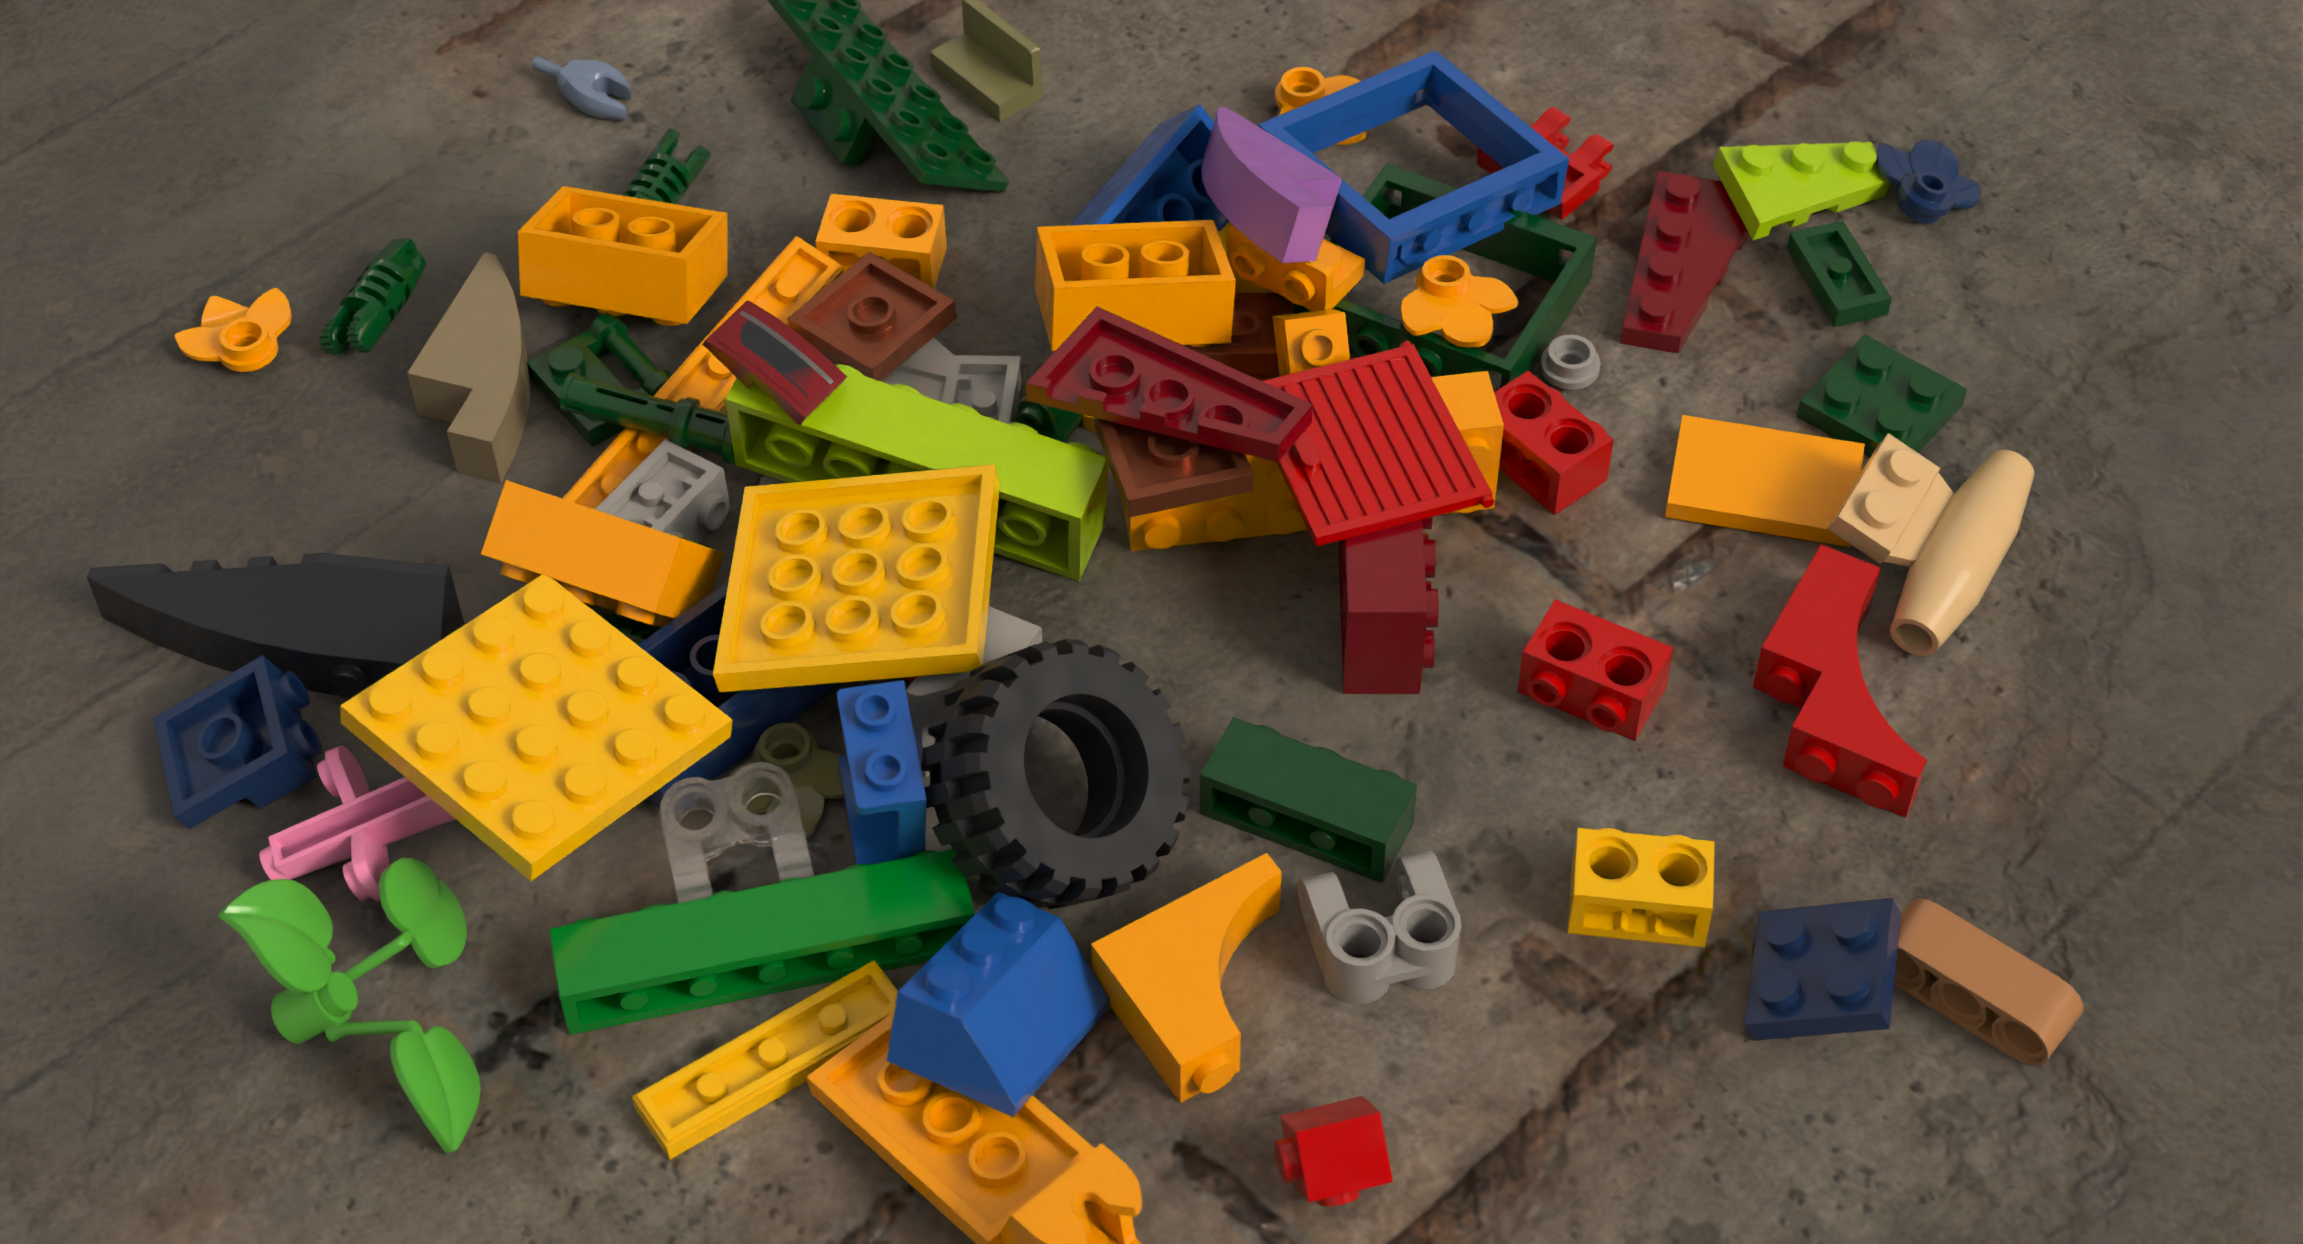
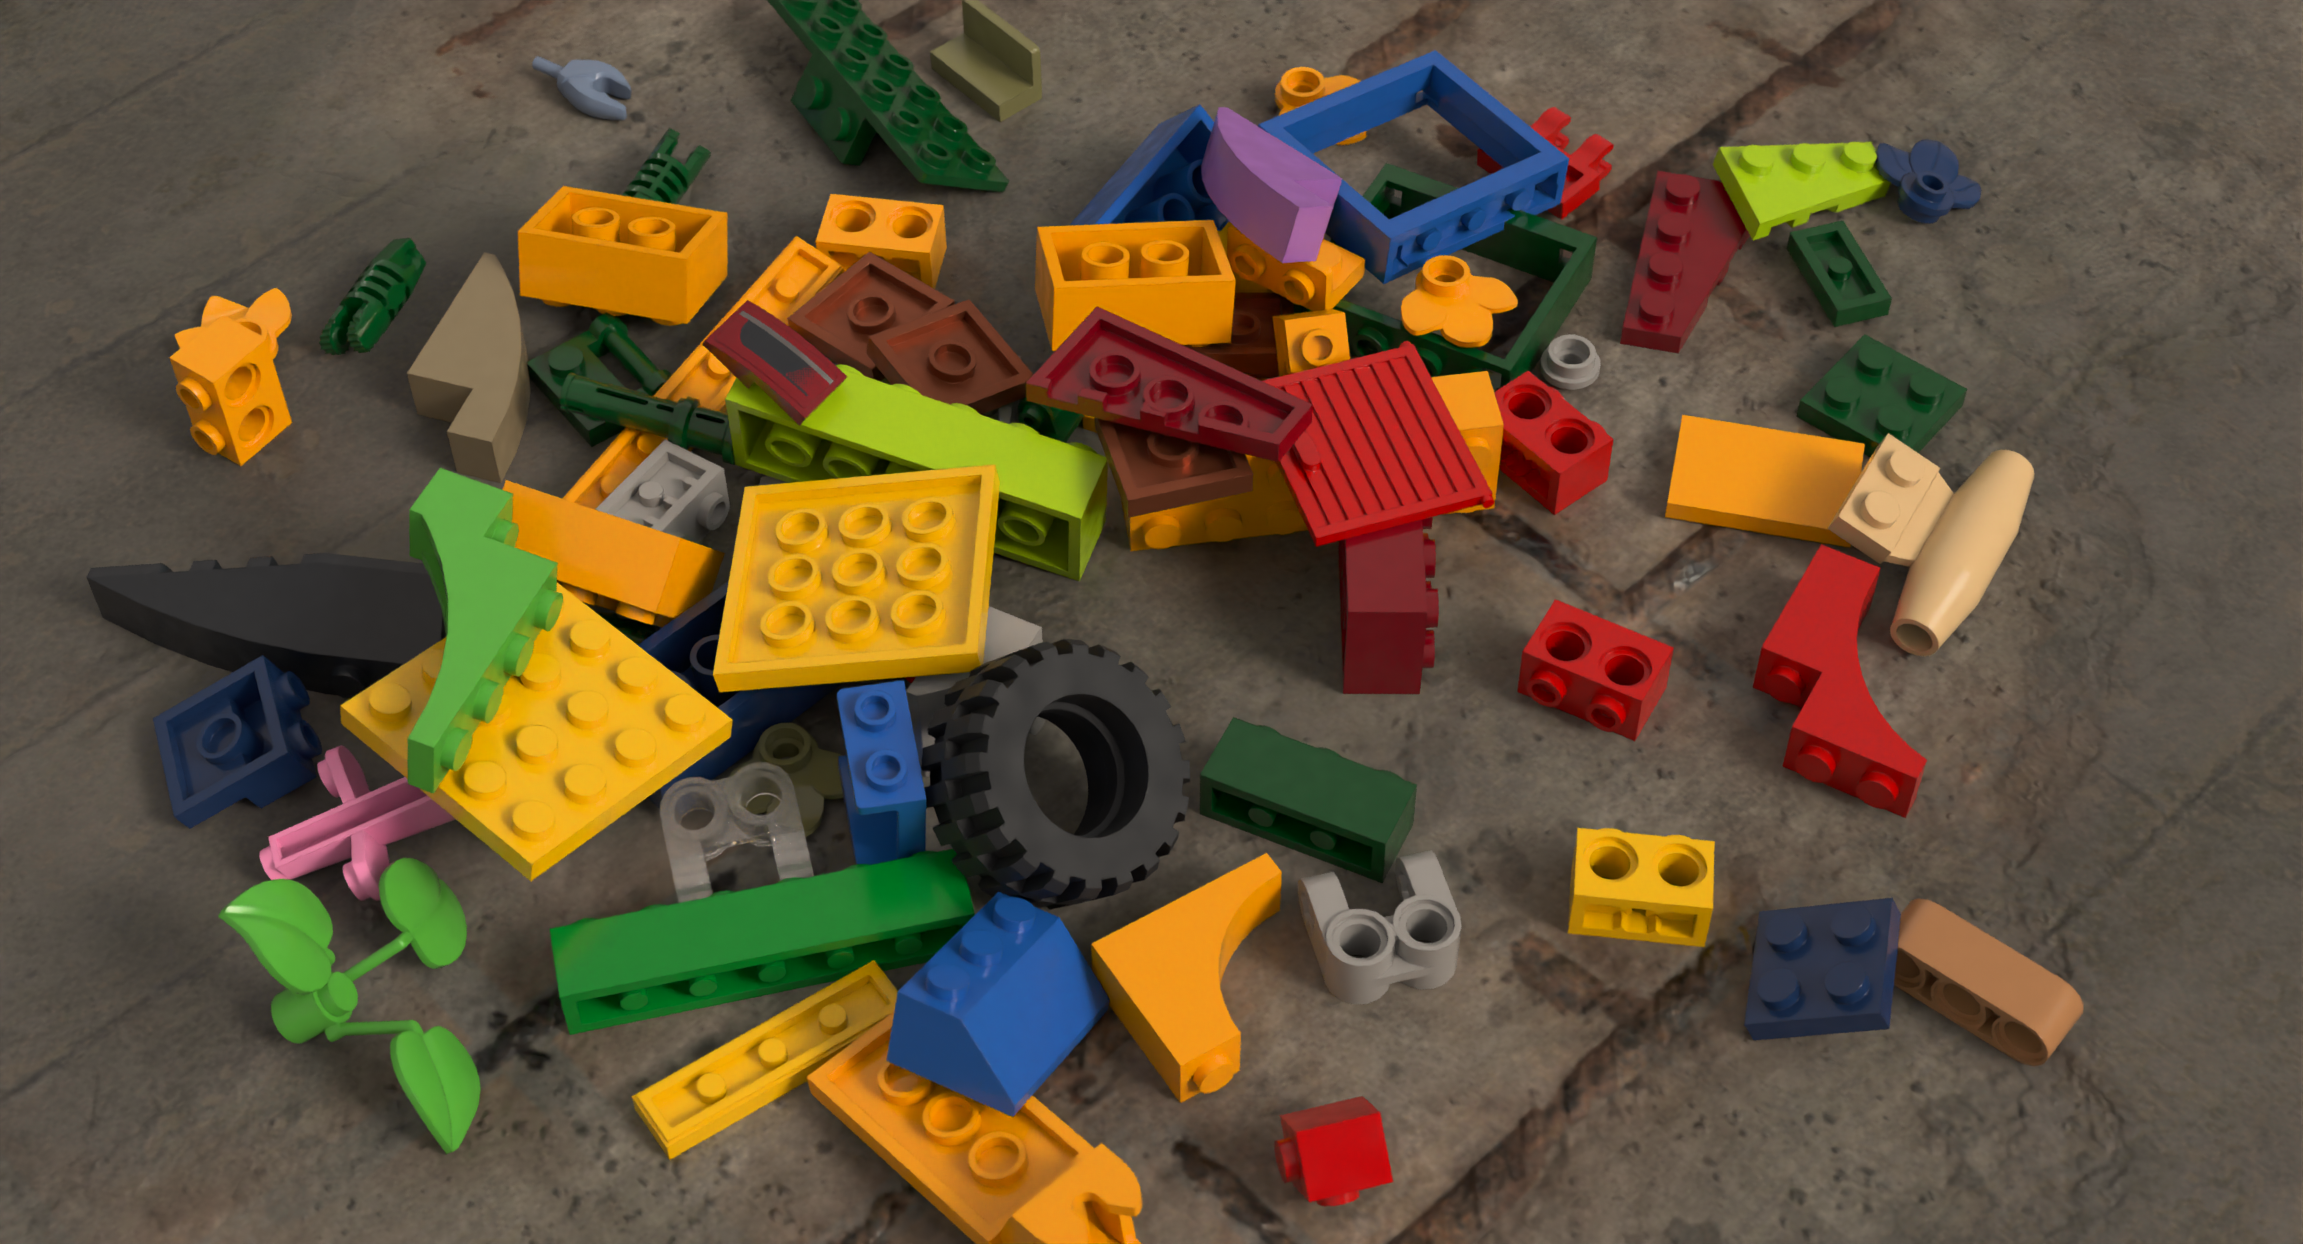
(230, 390): none -> light orange brick
(491, 609): none -> bright green arch
(952, 359): none -> copper plate

